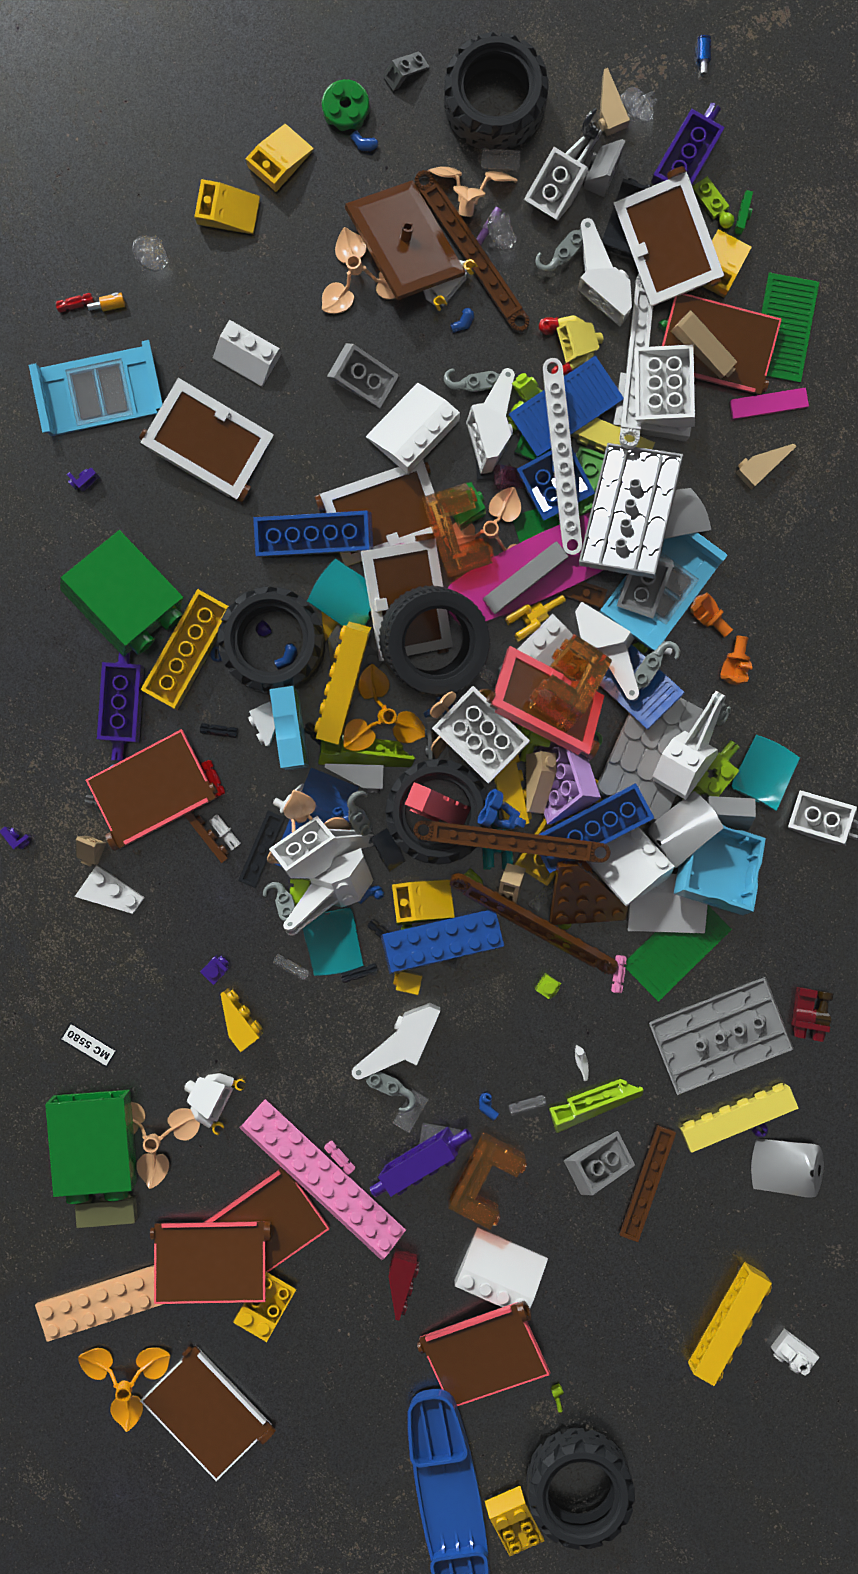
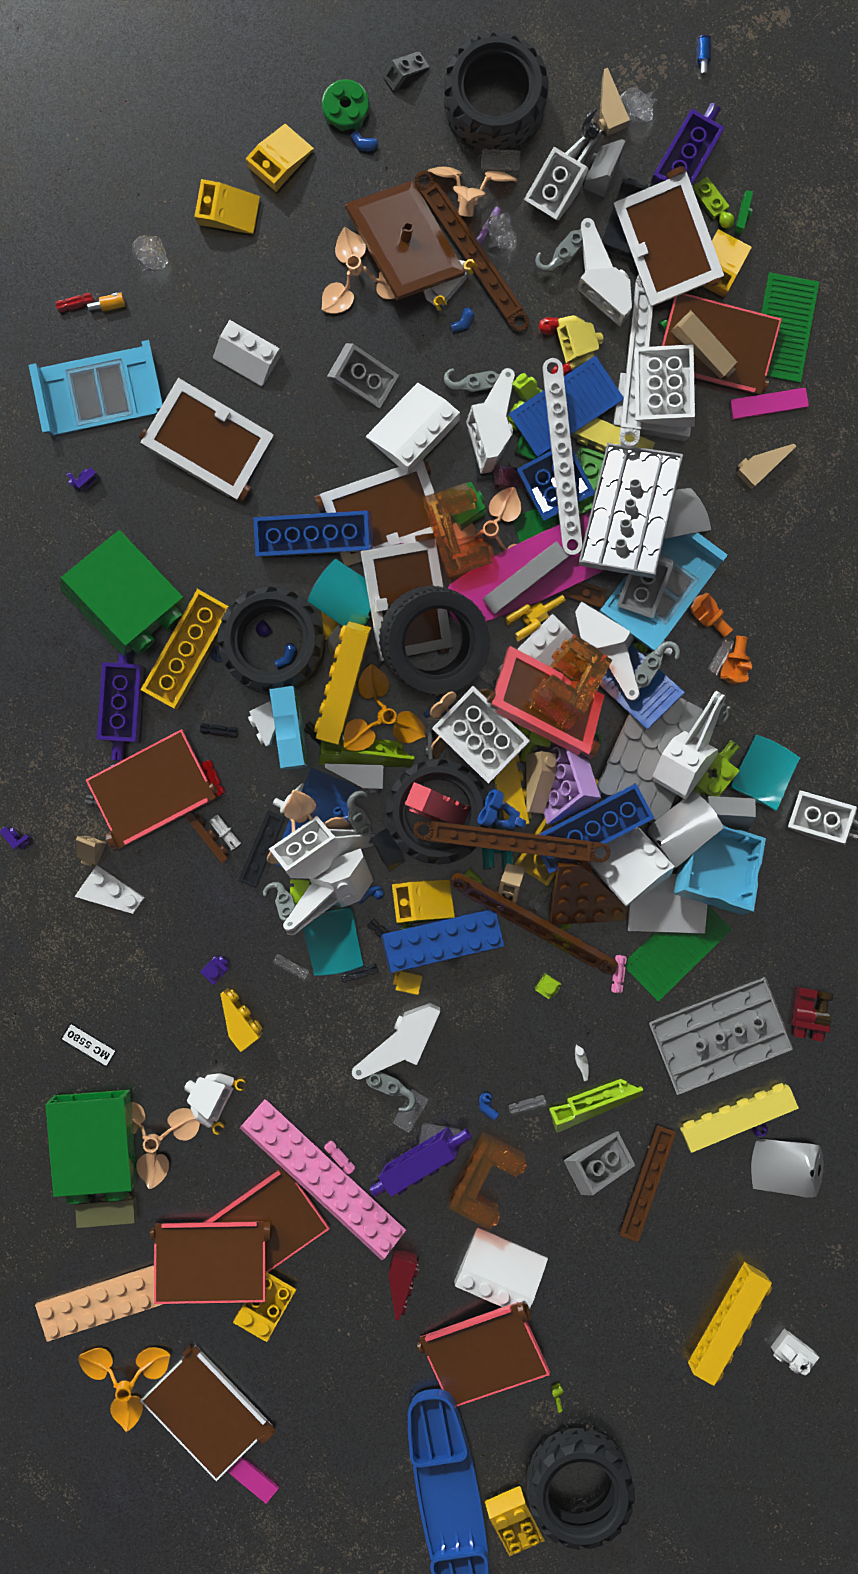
(253, 1479): none -> dark pink tile
(720, 656): none -> clear axle

